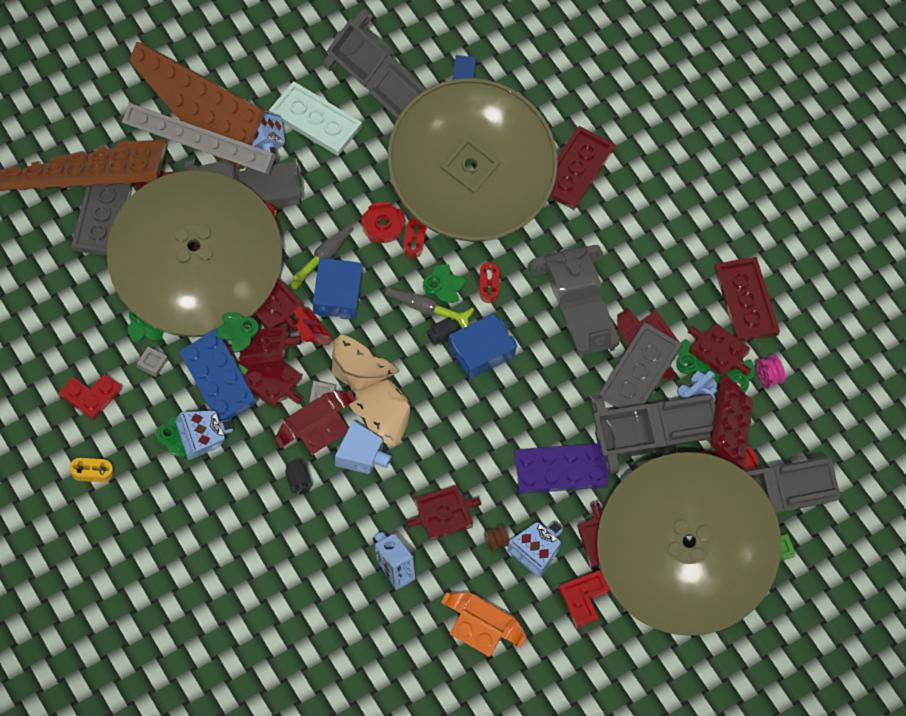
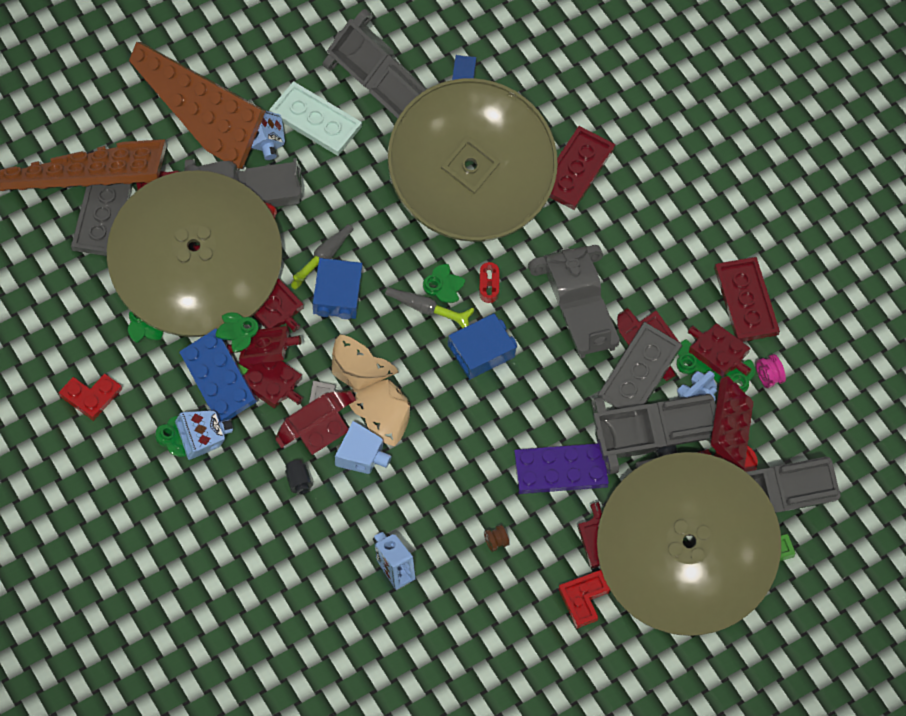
(91, 470): yellow beam -> none
(152, 361): light grey plate -> none
(199, 138): light grey plate -> none
(310, 327): red plate -> none
(379, 233): red plate -> none
(410, 236): red beam -> none
(440, 331): black brick -> none
(443, 513): dark red plate -> none
(482, 623): orange plate -> none
(536, 547): light blue torso -> none

